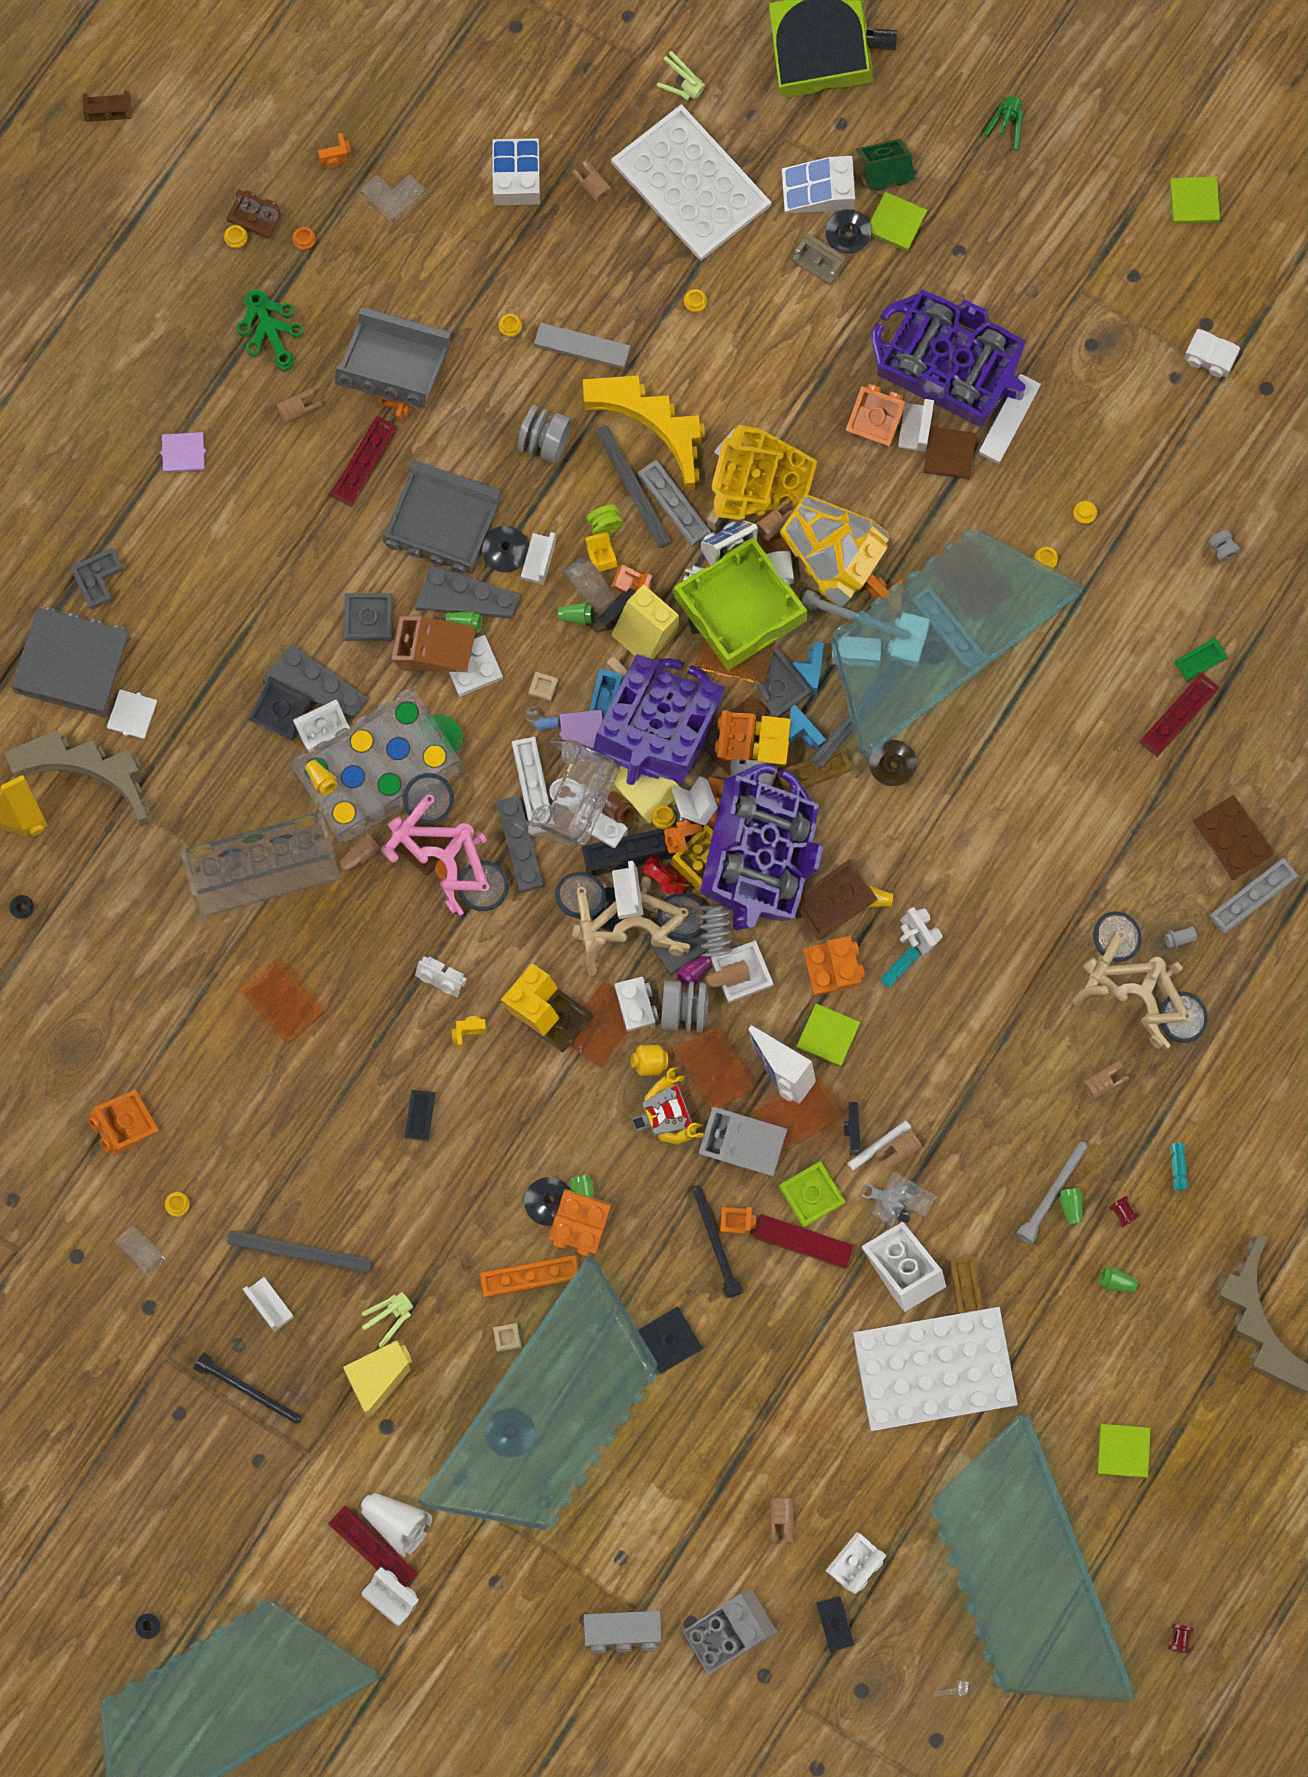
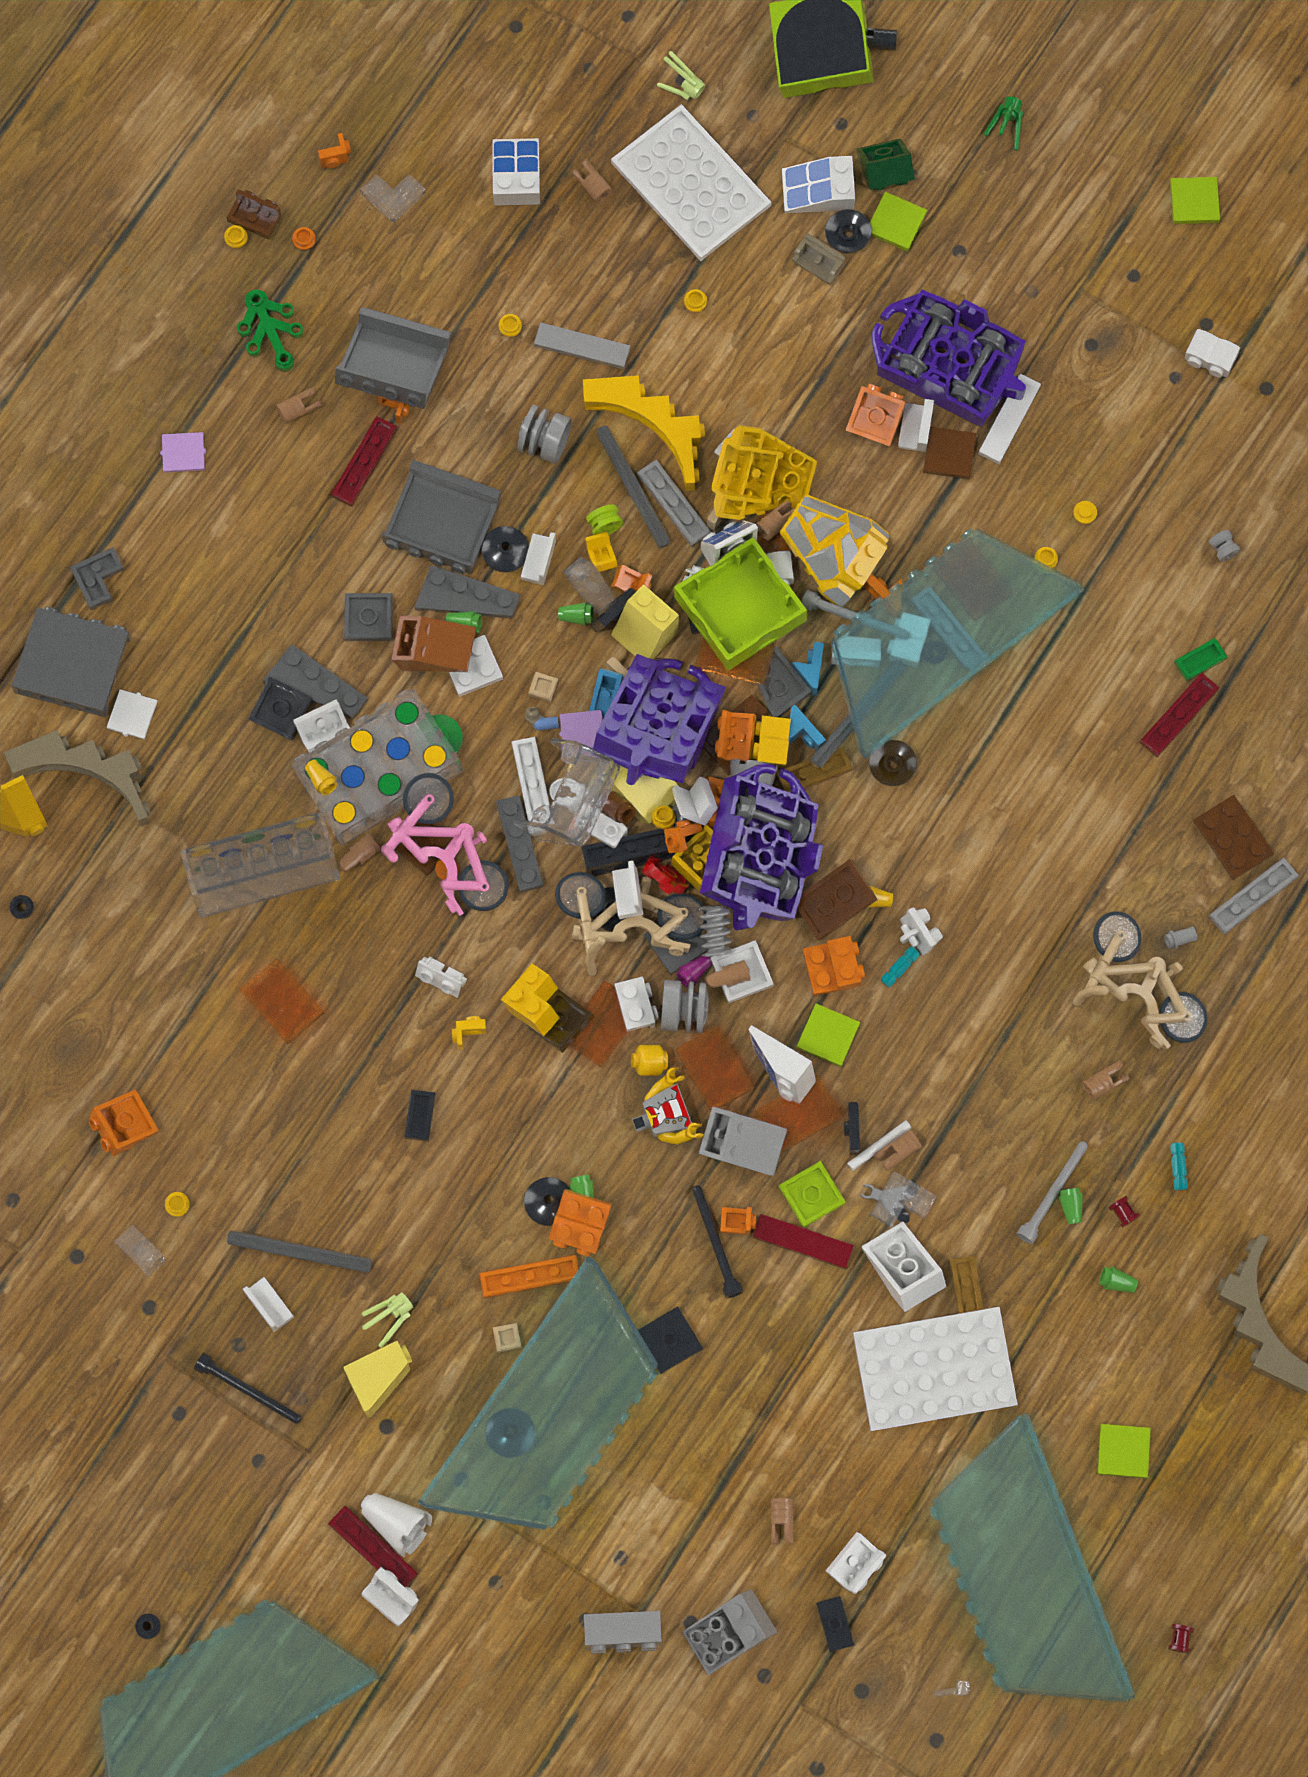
(107, 107): reddish brown hinge -> none

